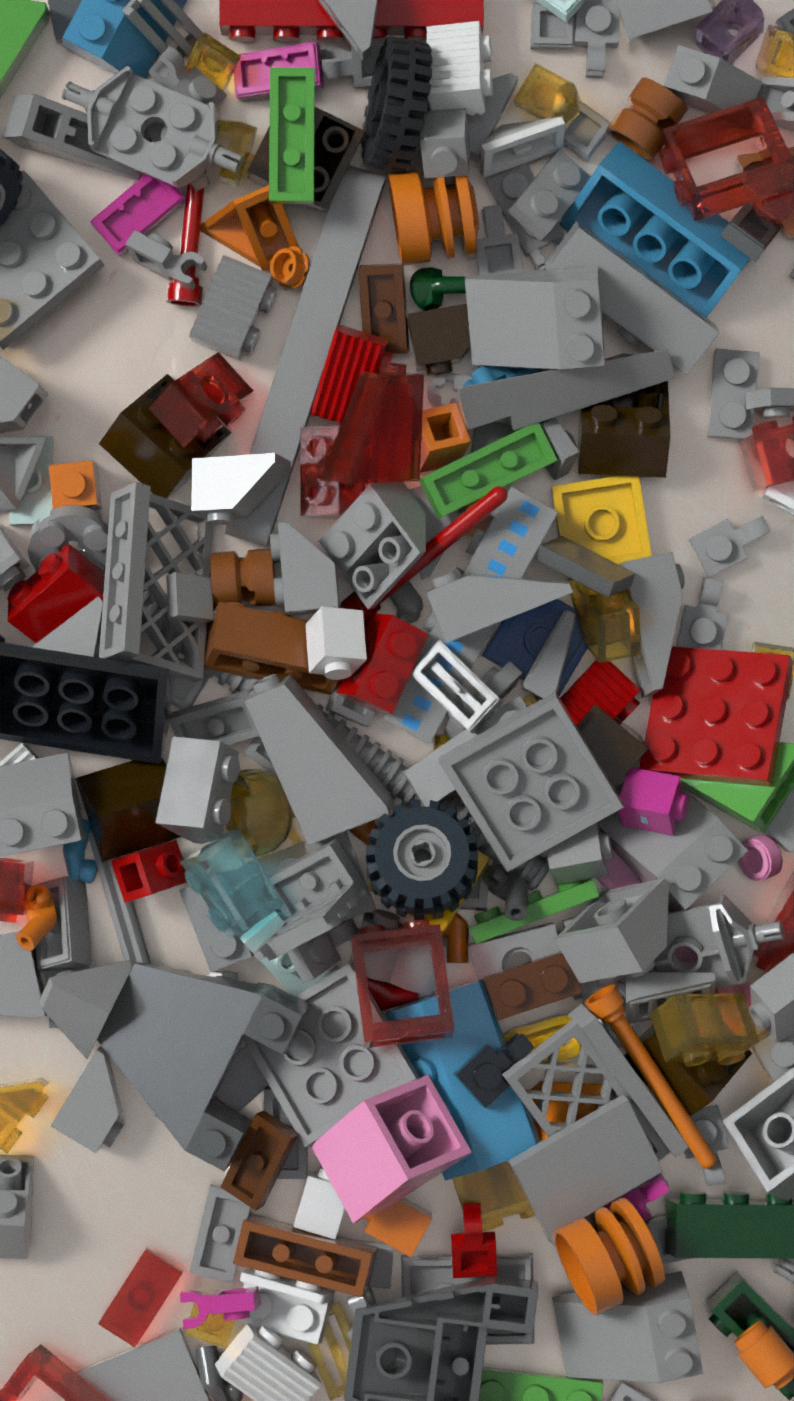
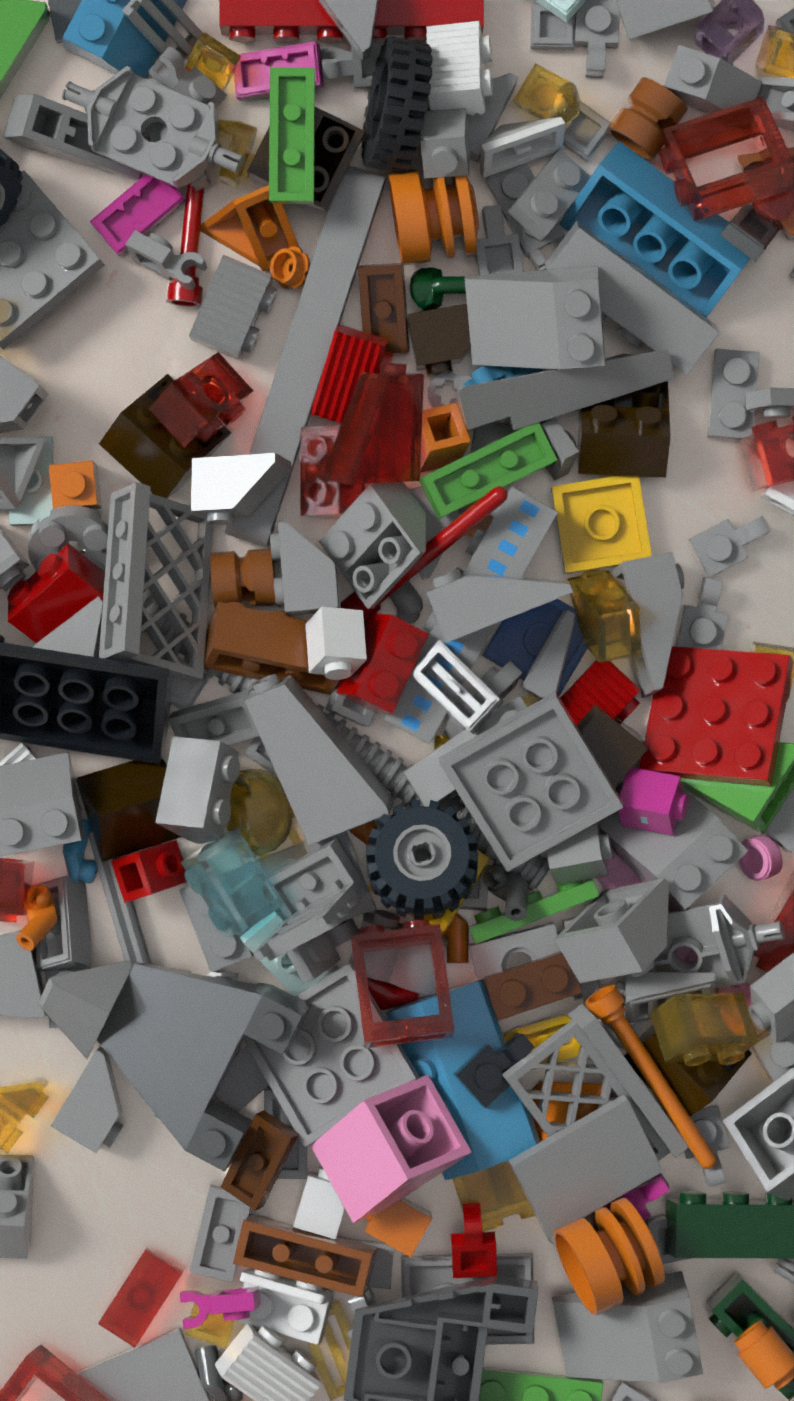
(189, 597): light grey tile -> none
(585, 566): dark grey tile -> none

